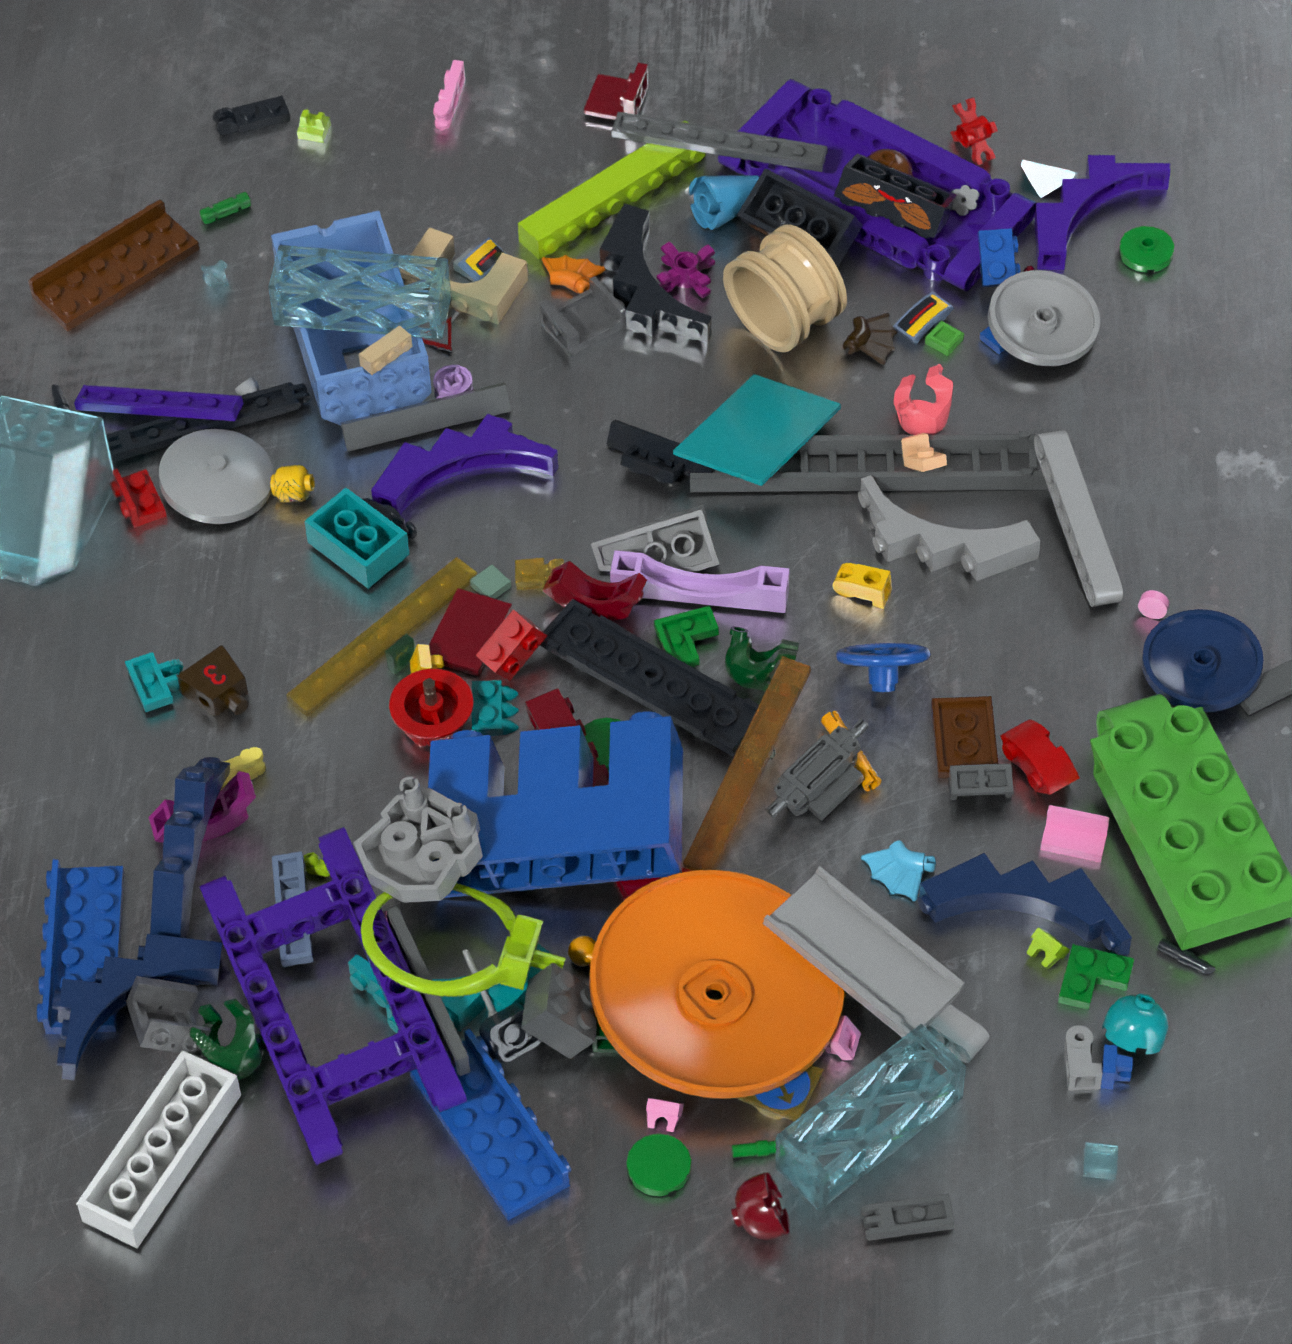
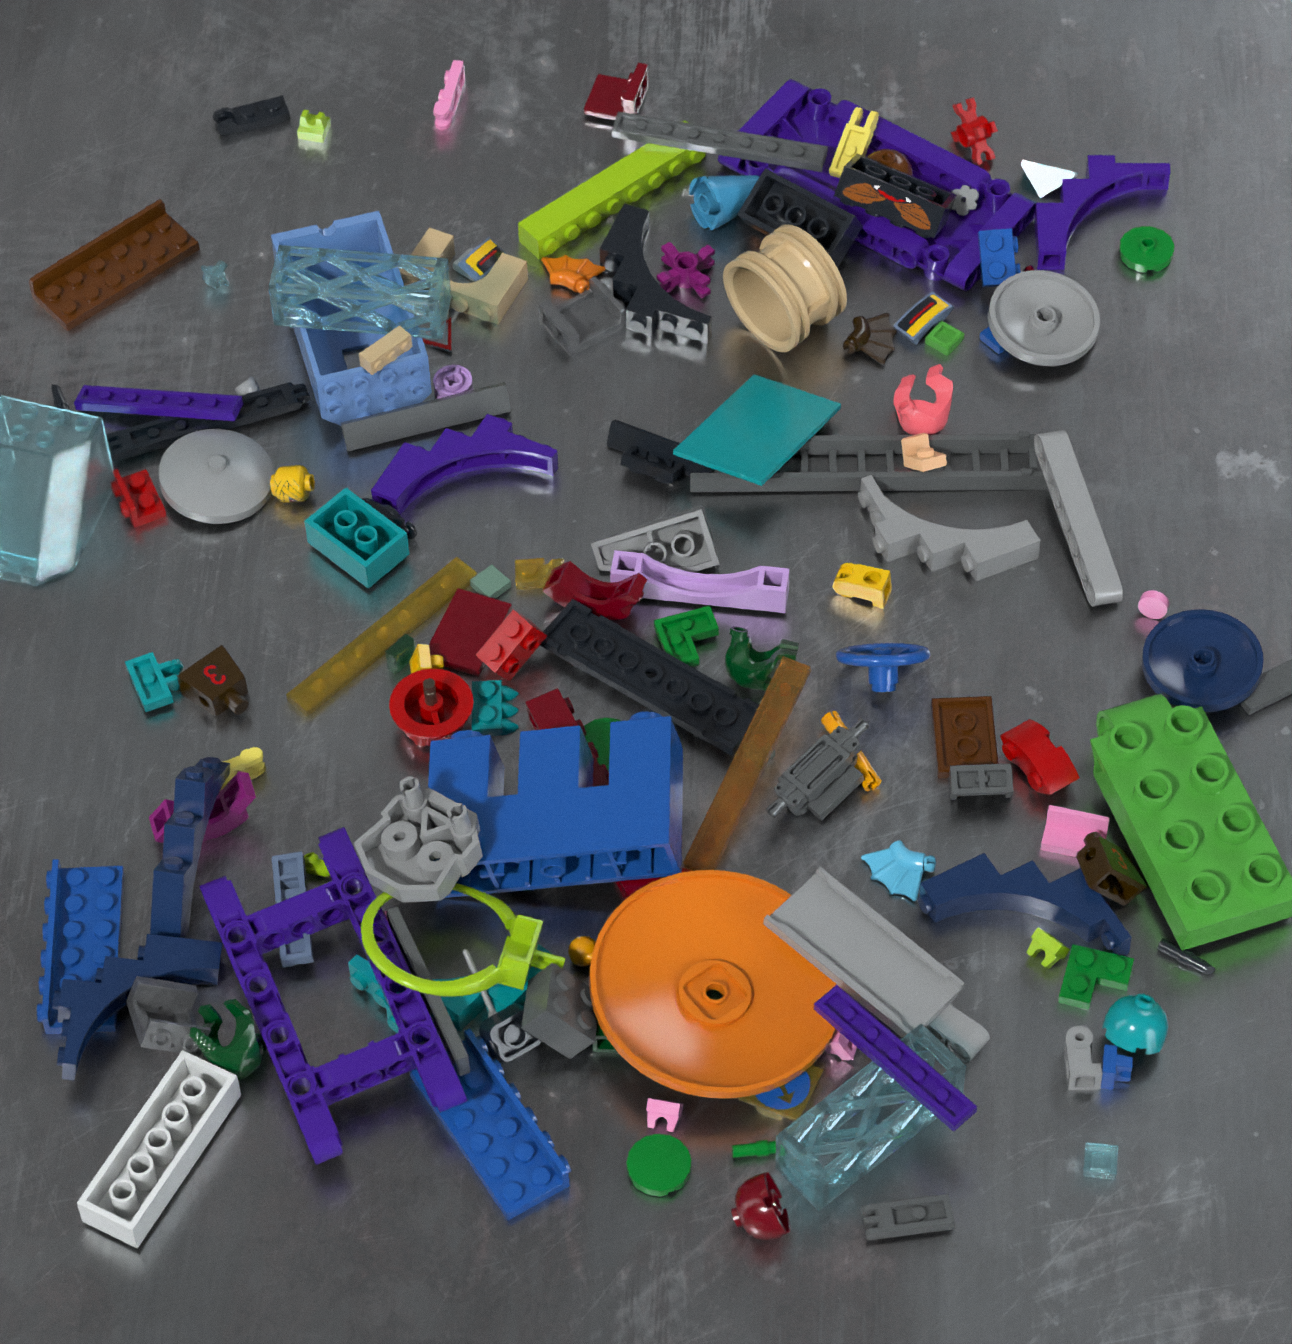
(225, 208): green axle -> none
(853, 140): none -> light yellow hinge
(895, 1058): none -> dark purple tile
(1109, 869): none -> dark brown torso

